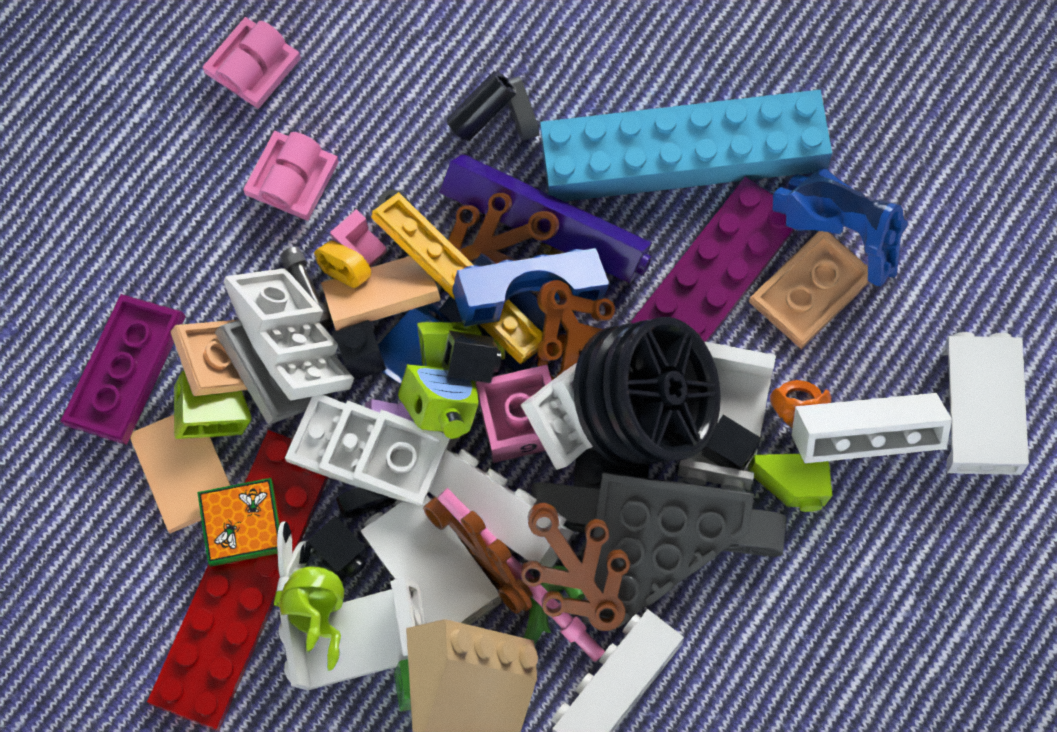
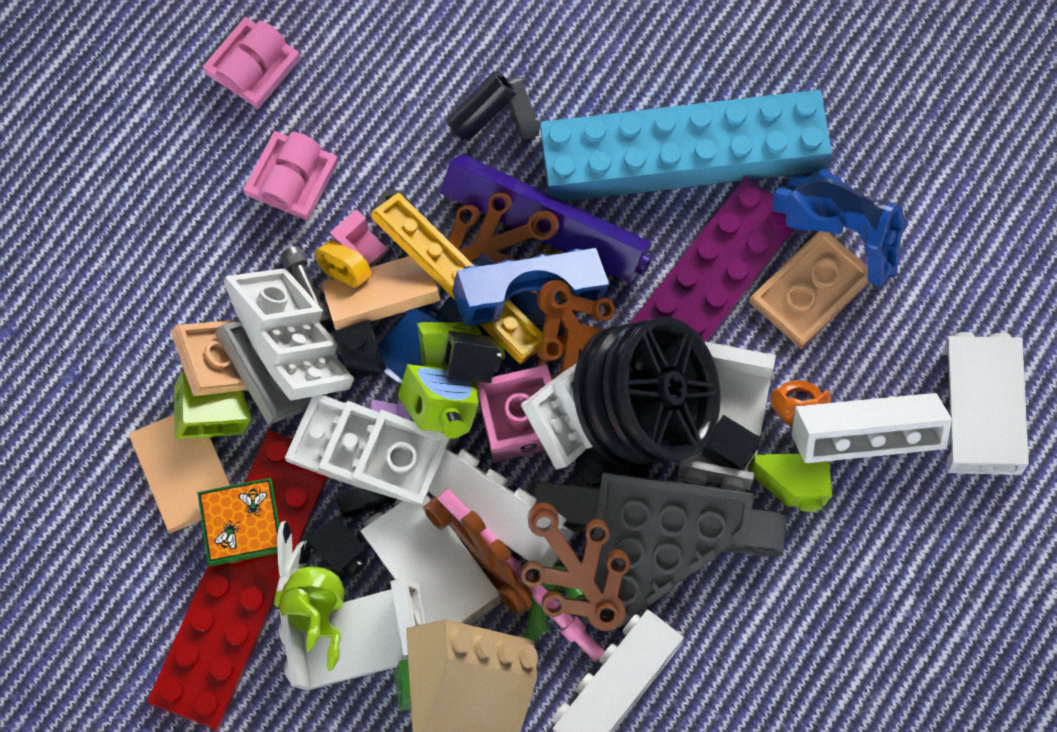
(122, 369): magenta tile -> none

